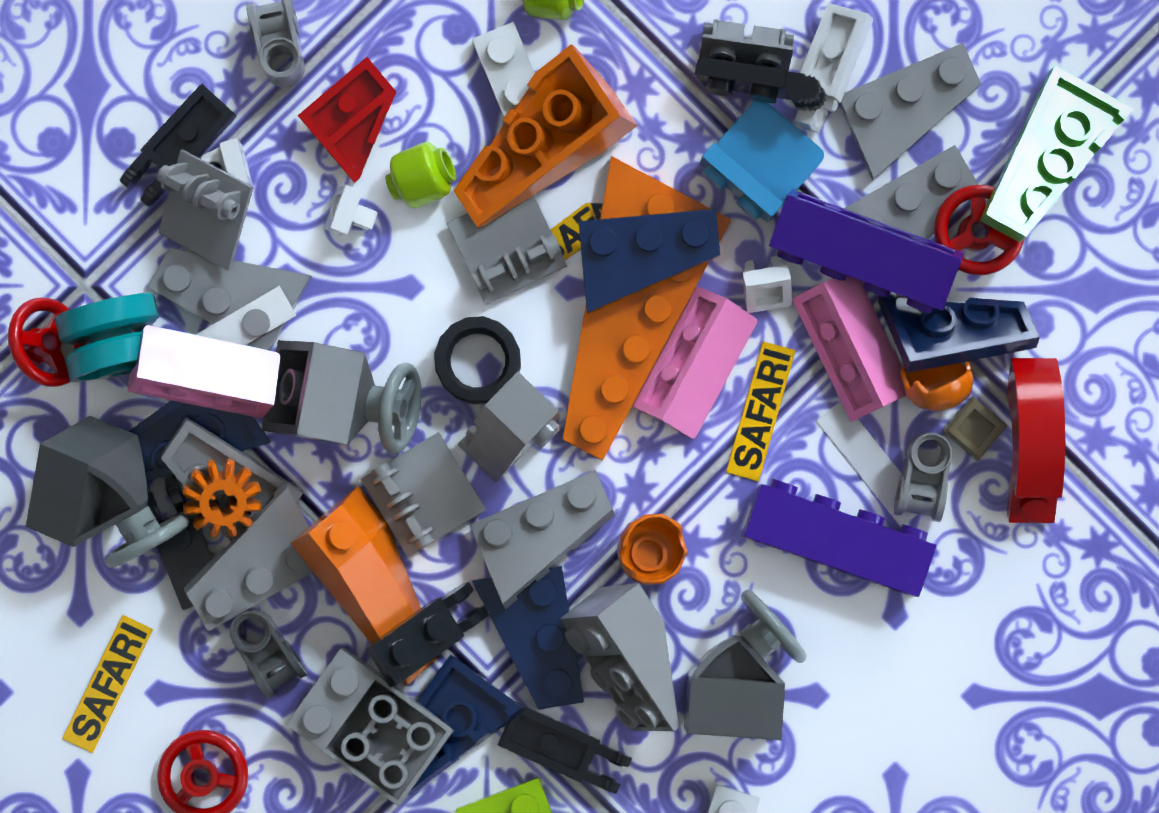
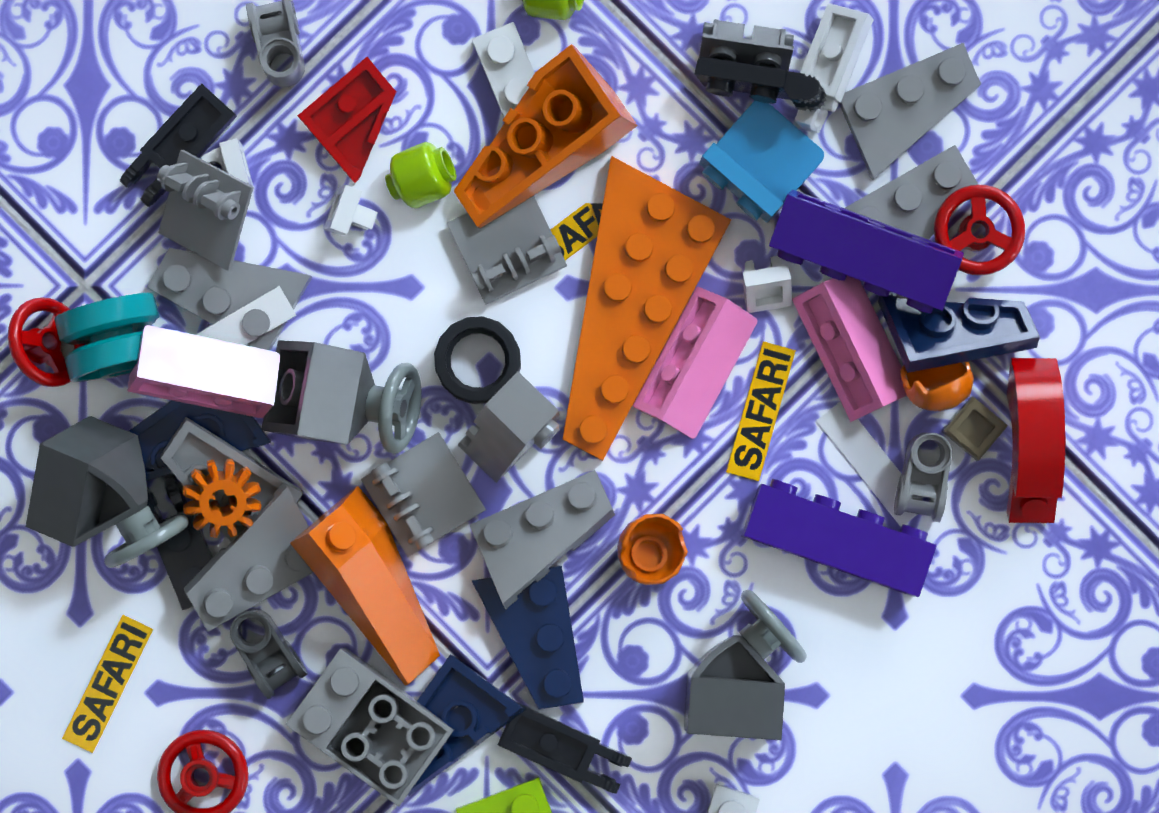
(423, 636): black hinge -> none
(627, 653): light grey slope -> none
(640, 251): dark blue wing -> none
(1053, 147): wing -> none

